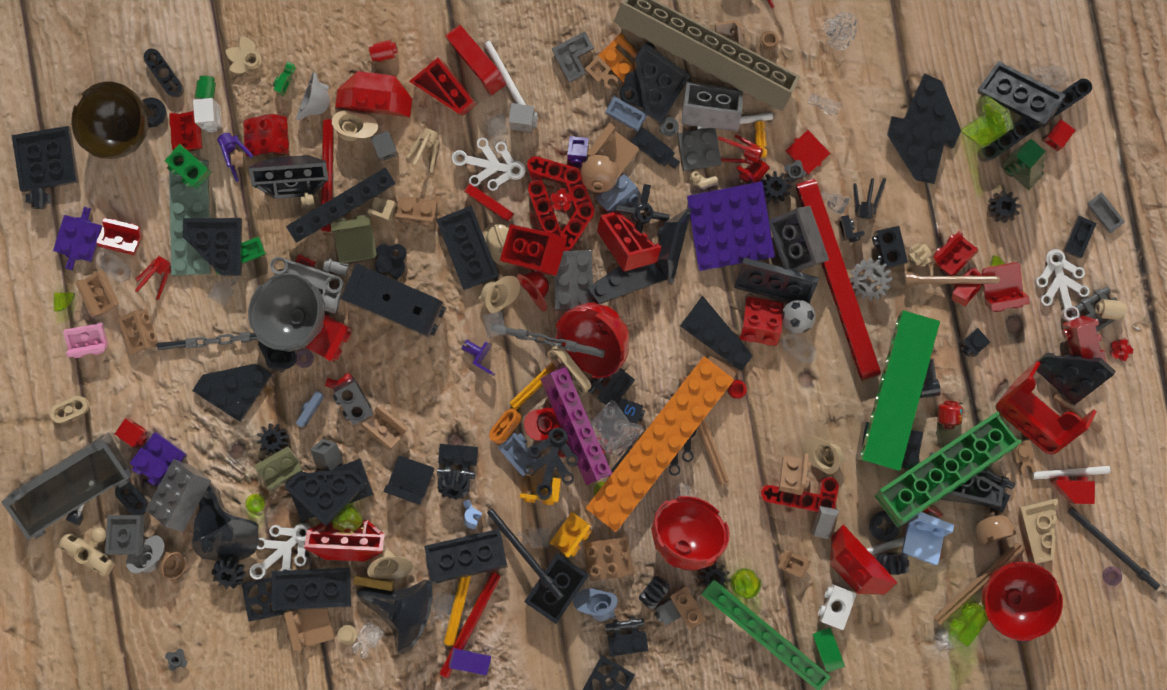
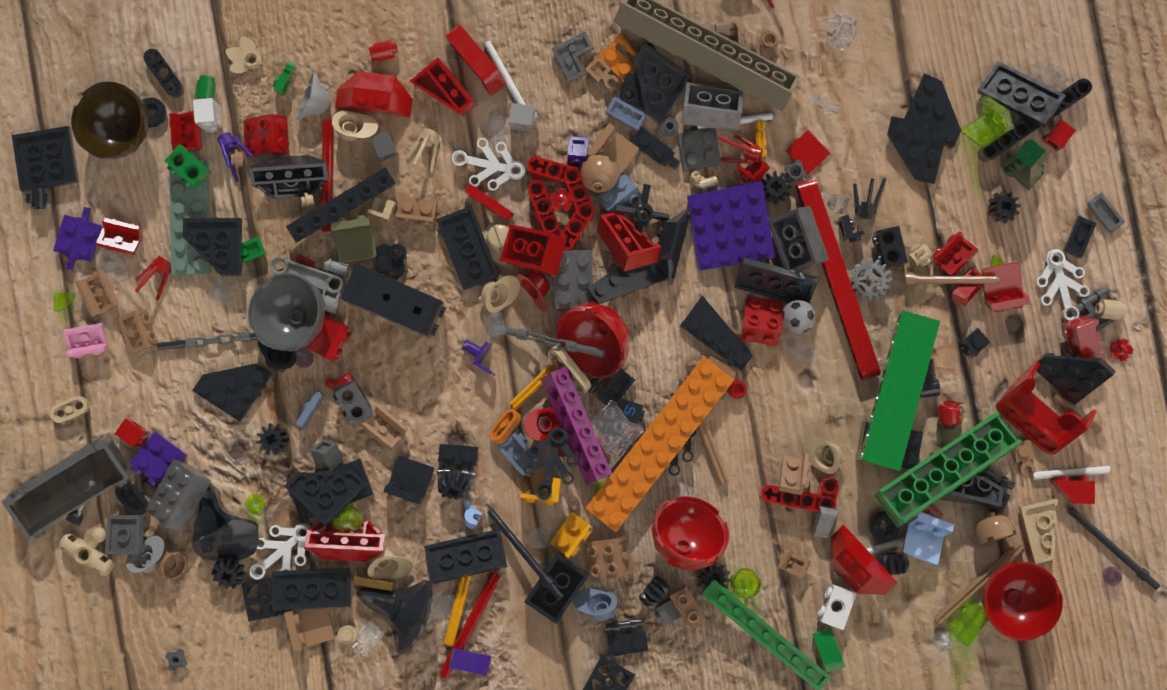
(279, 468): olive bracket -> none

